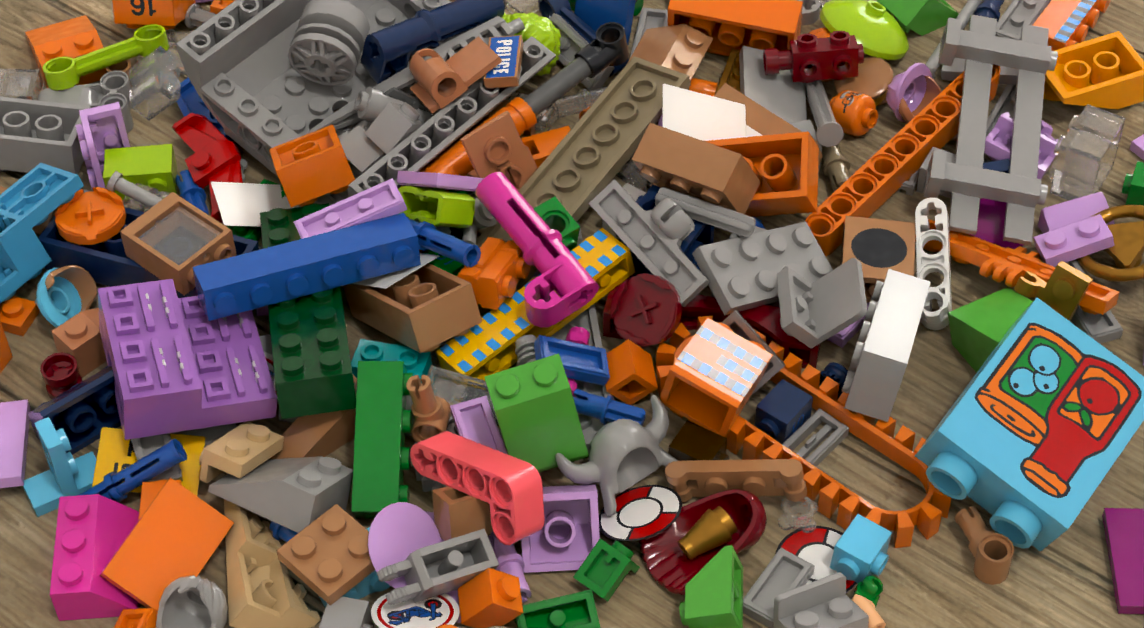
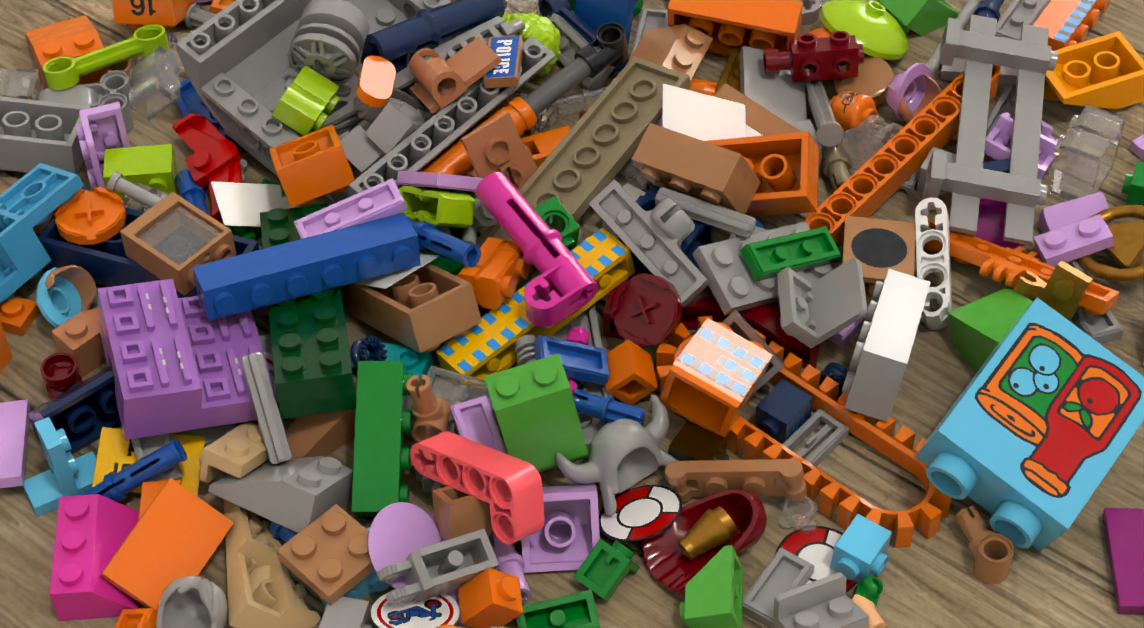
(266, 408): none -> light grey axle
(306, 101): none -> lime brick
(371, 344): none -> dark blue bush
(376, 81): none -> tile
(795, 251): none -> green tile
(866, 139): none -> clear piece

